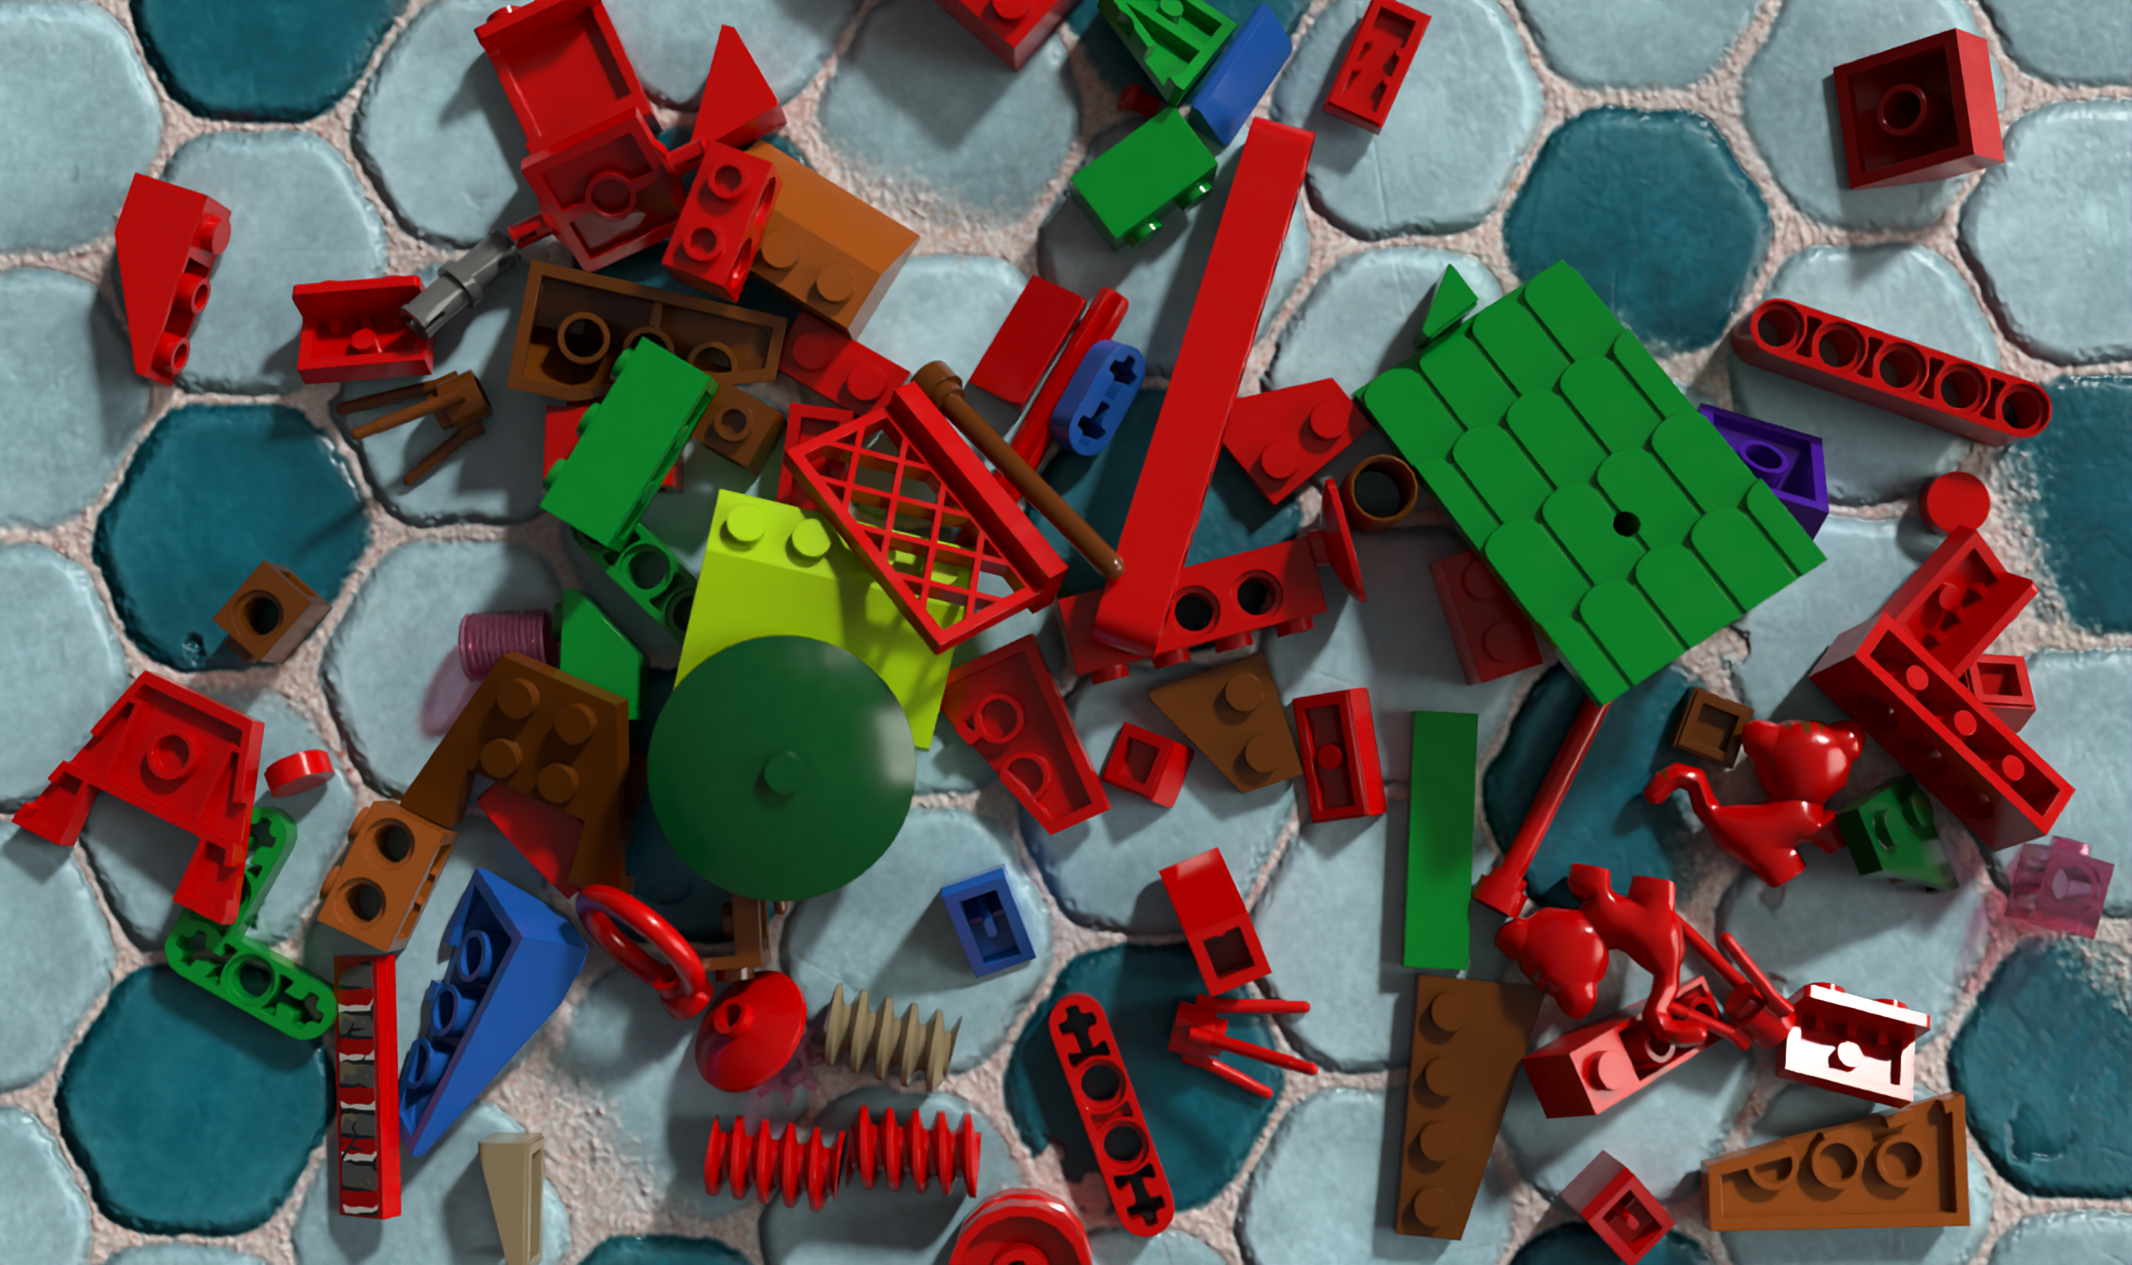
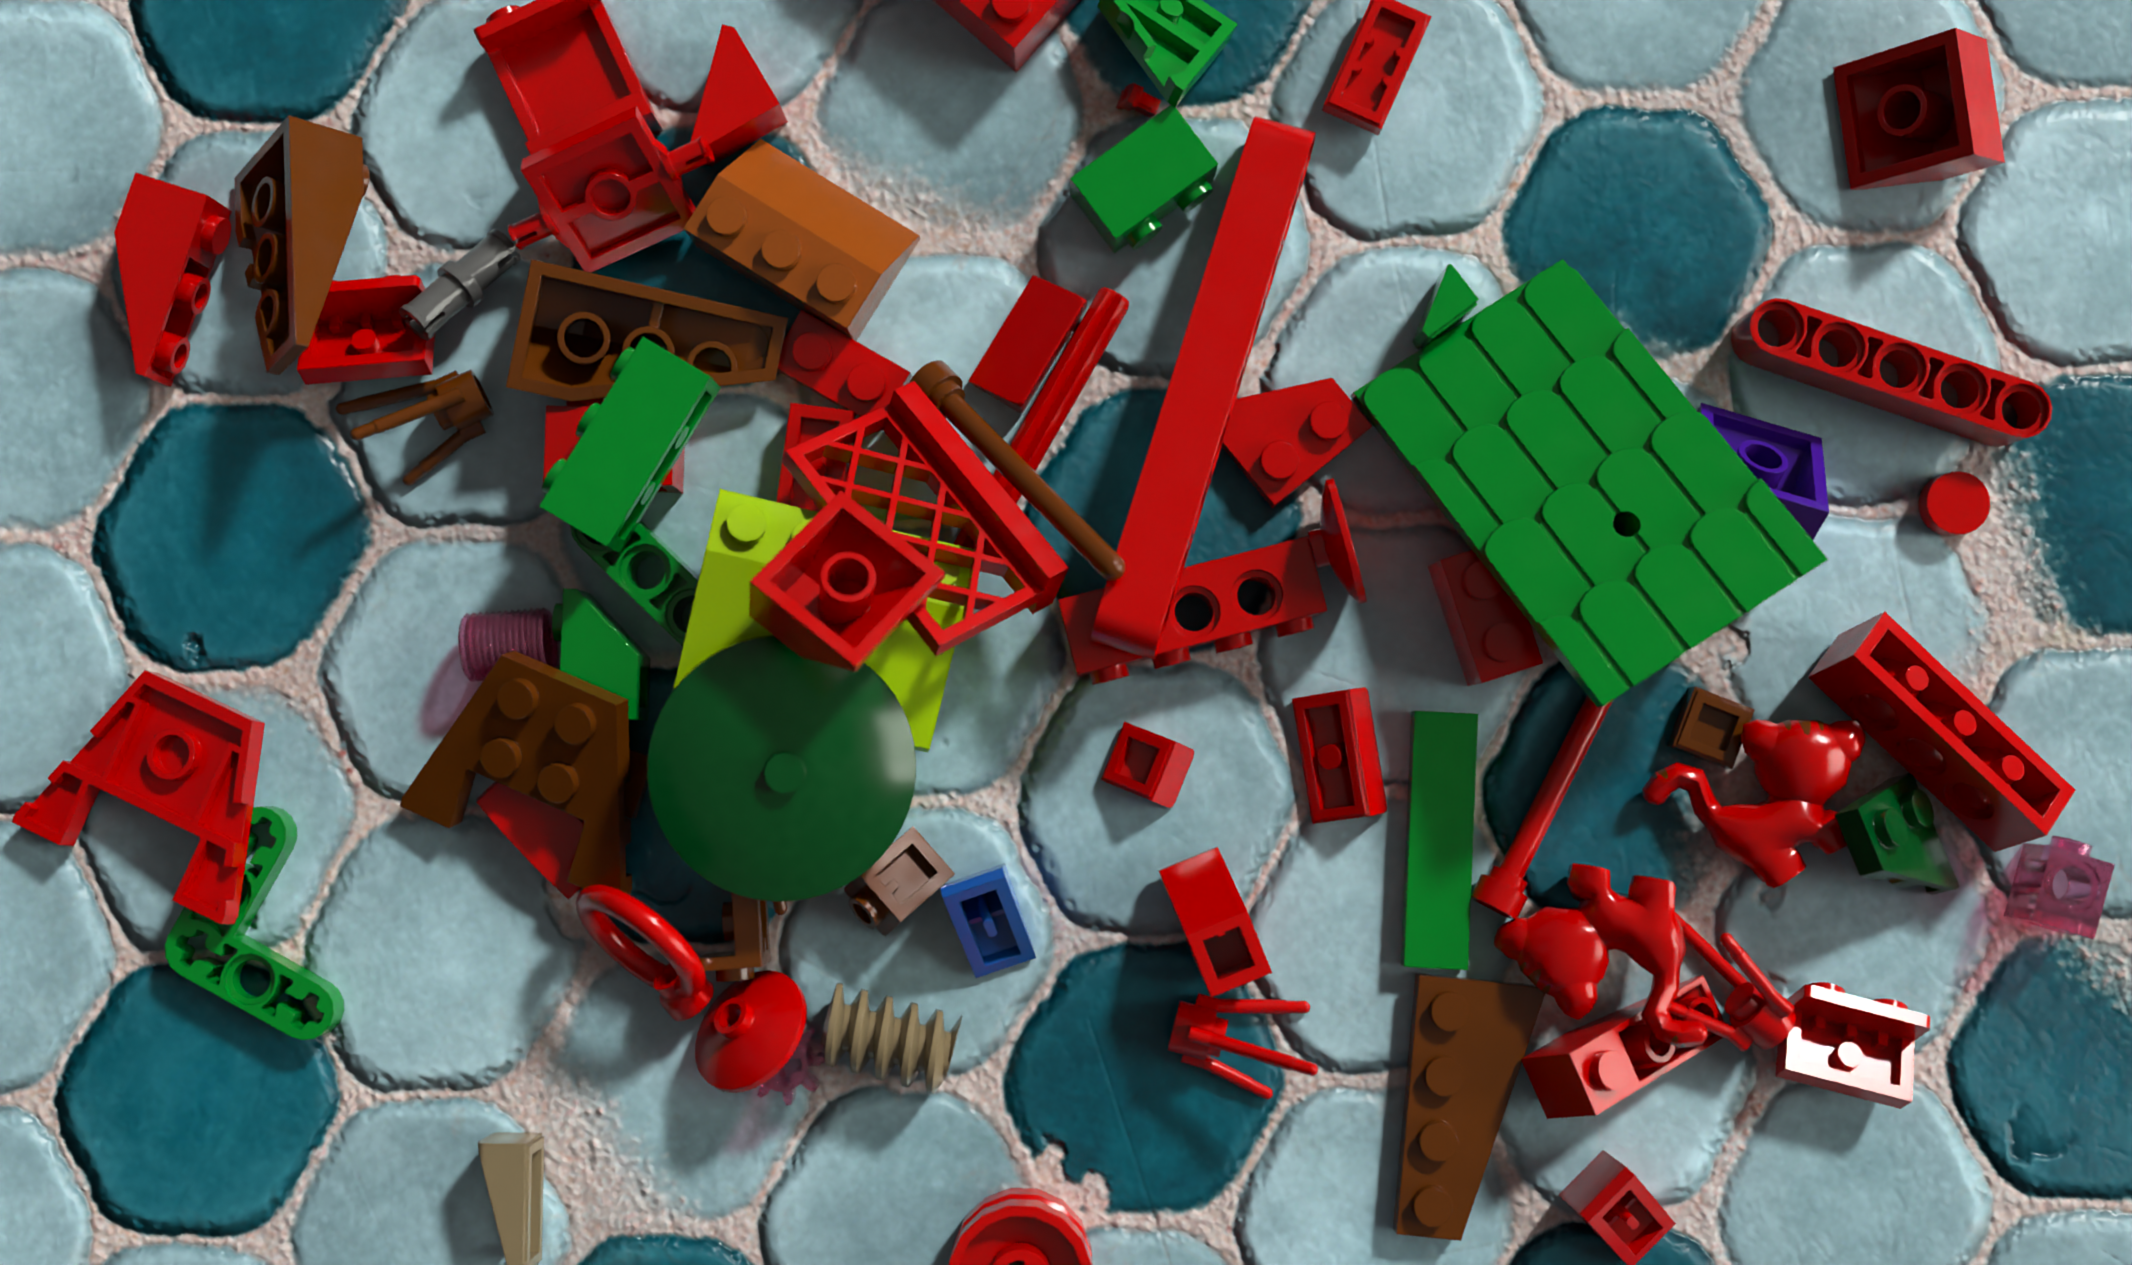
(295, 218): none -> reddish brown wedge
(298, 609): reddish brown brick -> none
(299, 773): red tile -> none
(367, 1086): red tile -> none
(402, 884): dark orange brick -> none
(500, 985): blue wedge -> none
(723, 221): red brick -> none
(740, 428): reddish brown brick -> none
(773, 1163): red piece -> none
(841, 586): none -> red slope
(897, 883): none -> reddish brown bracket
(914, 1151): red piece -> none
(1024, 731): red wing -> none
(1097, 397): blue beam -> none
(1116, 1111): red beam -> none
(1234, 722): reddish brown wing -> none
(1241, 77): blue slope -> none
(1402, 477): reddish brown piece -> none
(1852, 1174): dark orange wing -> none
(1959, 600): red bracket -> none
(2003, 687): red slope -> none

